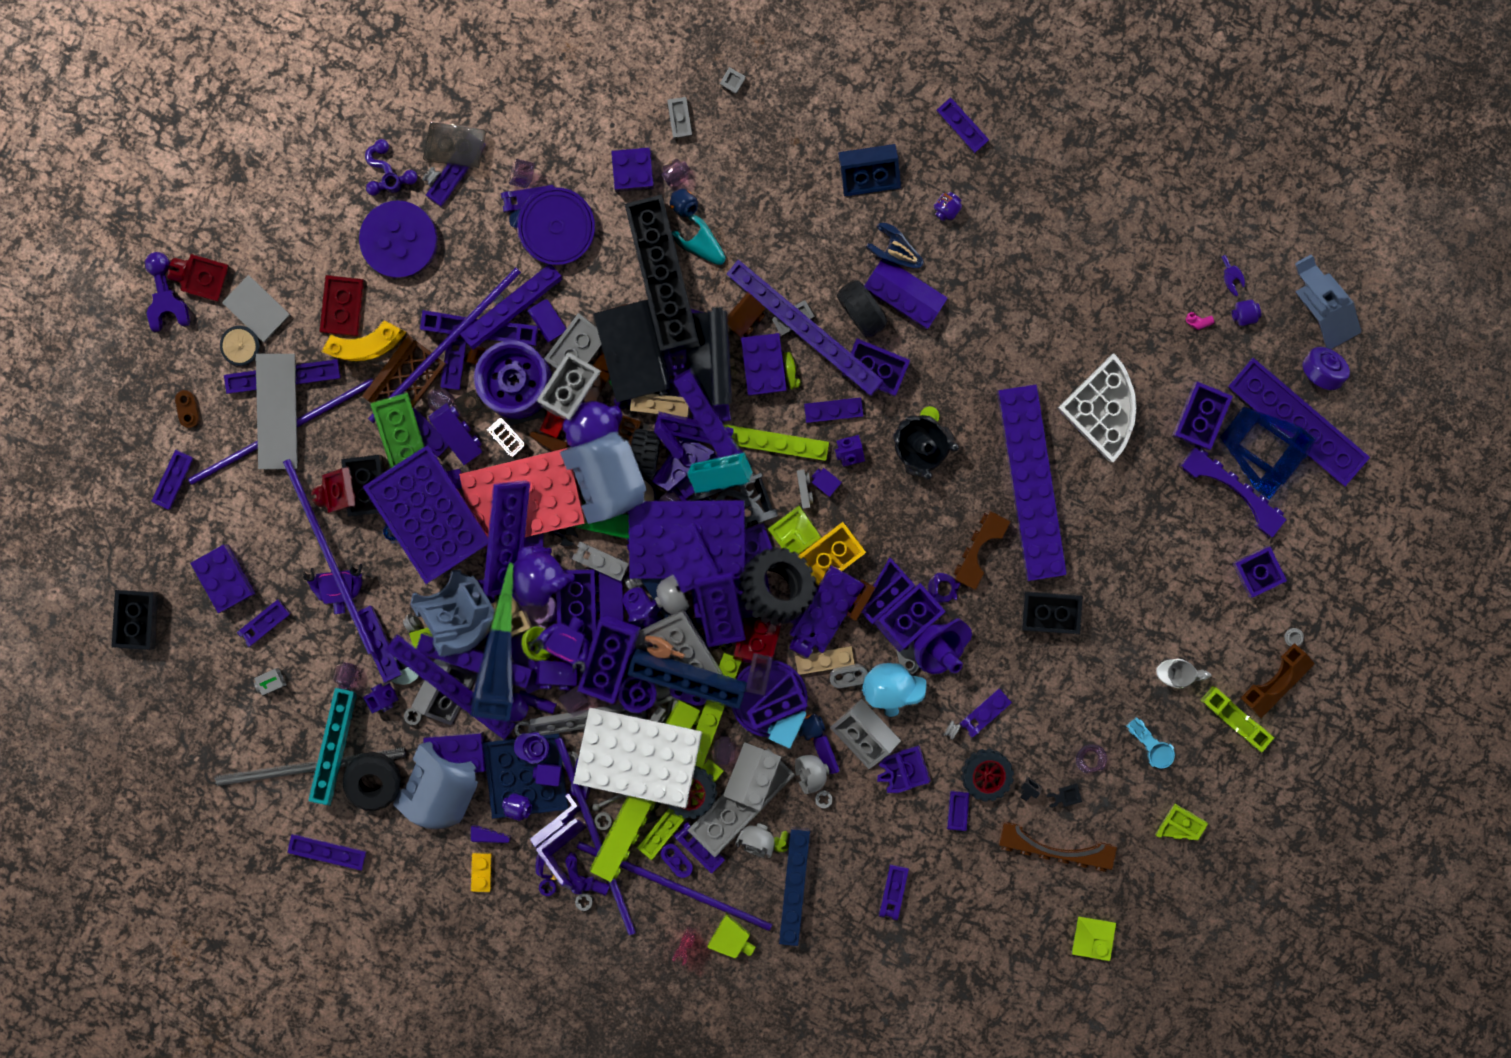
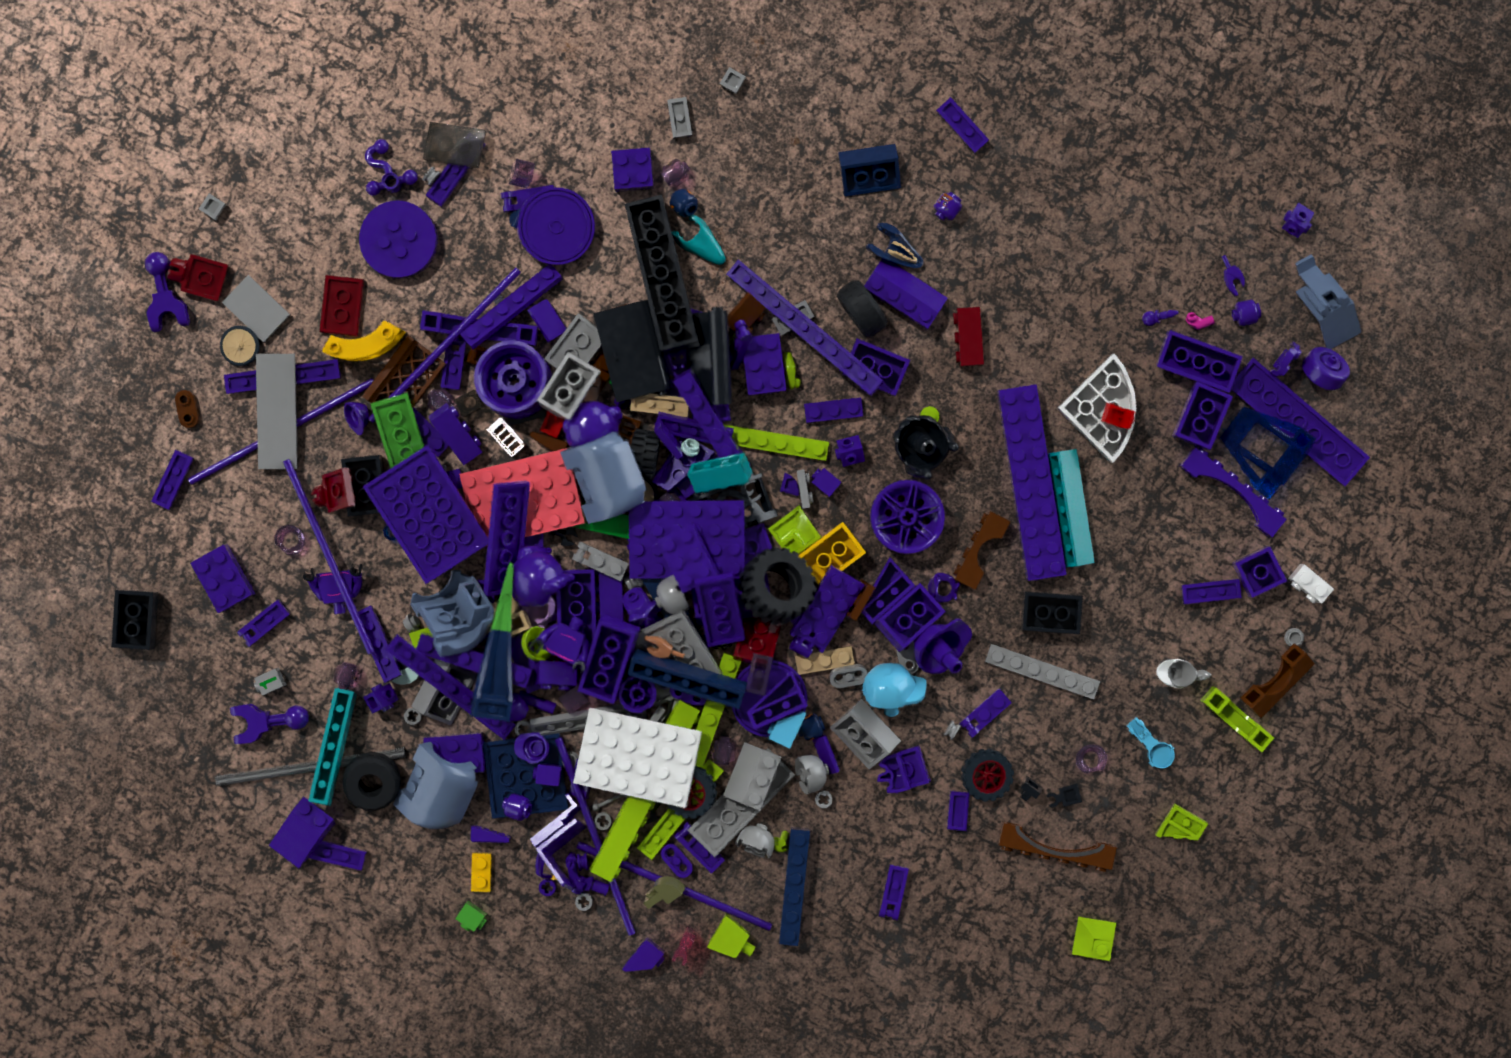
(212, 206): none -> light grey plate
(261, 721): none -> dark purple piece
(279, 538): none -> clear purple piece
(302, 832): none -> dark purple slope
(356, 416): none -> dark purple hat
(471, 917): none -> bright green brick
(582, 862): none -> dark purple bush
(645, 957): none -> dark purple slope
(665, 888): none -> olive brick
(690, 447): none -> light aqua plate
(739, 344): none -> dark purple plate
(789, 485): none -> dark purple tile
(912, 492): none -> dark purple wheel
(968, 337): none -> dark red brick
(1042, 671): none -> light grey plate
(1071, 508): none -> teal brick
(1118, 416): none -> red bracket
(1150, 318): none -> dark purple bar
(1198, 361): none -> dark purple slope
(1211, 591): none -> dark purple plate
(1284, 359): none -> dark purple plate
(1297, 220): none -> dark purple brick
(1310, 583): none -> white brick

